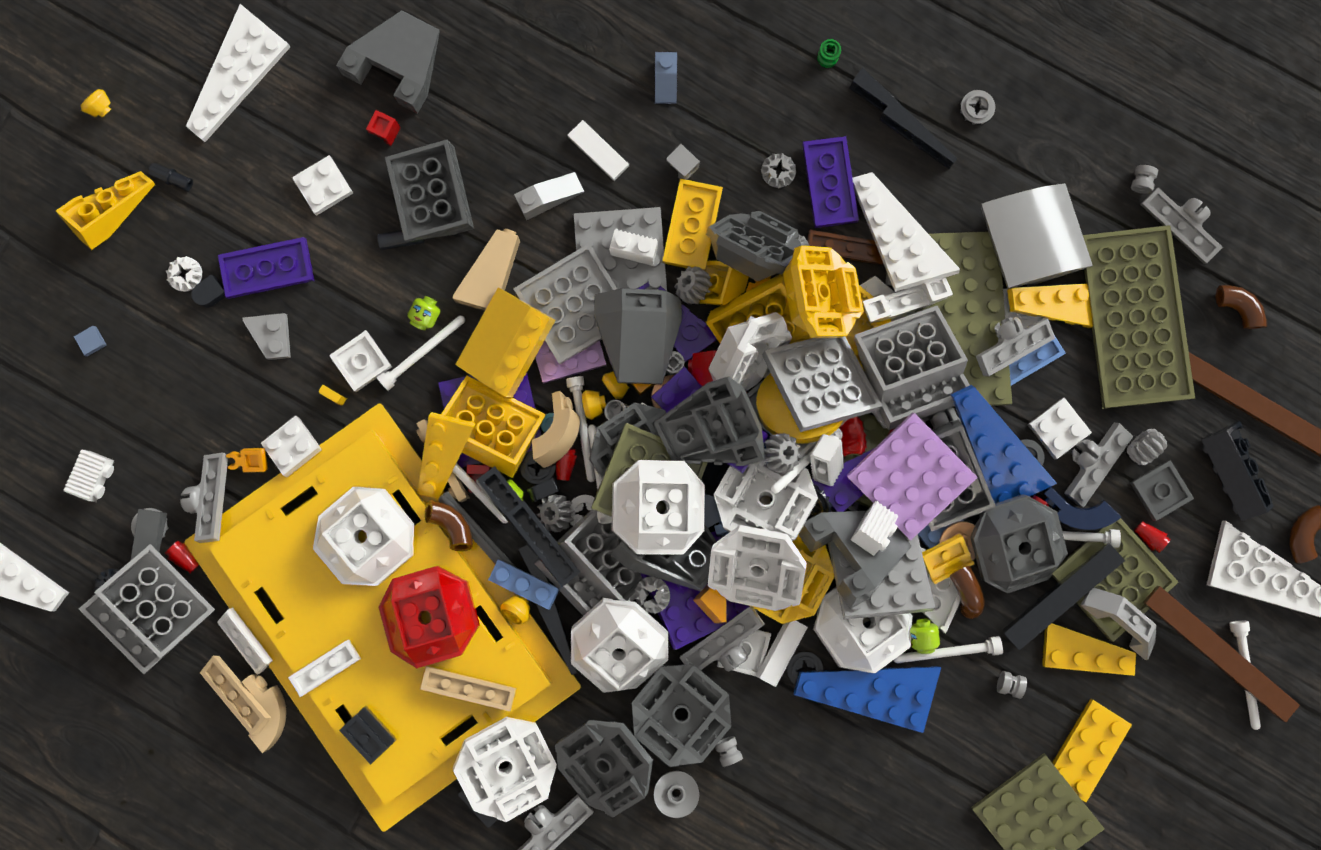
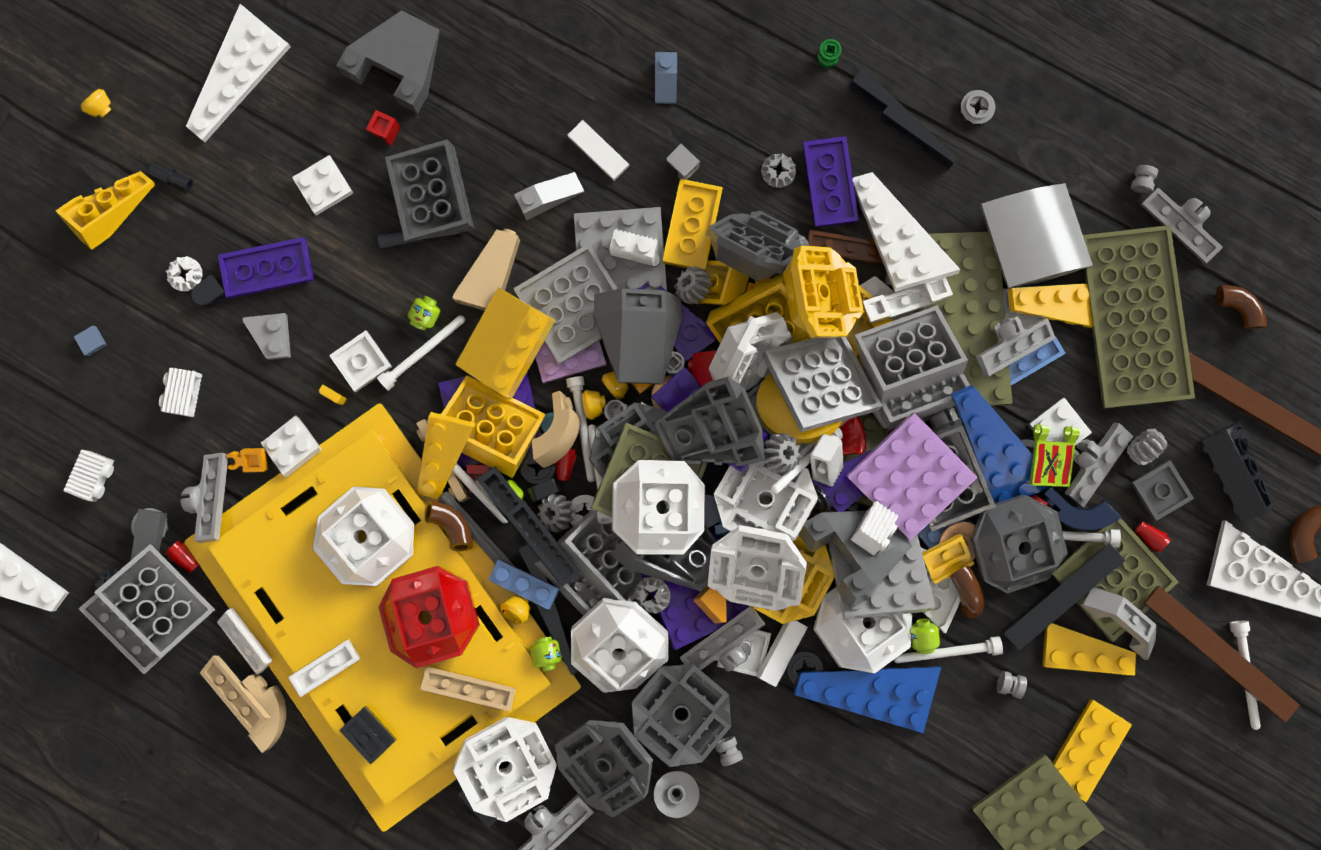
(180, 392): none -> white brick
(545, 653): none -> lime head
(1053, 459): none -> lime flag

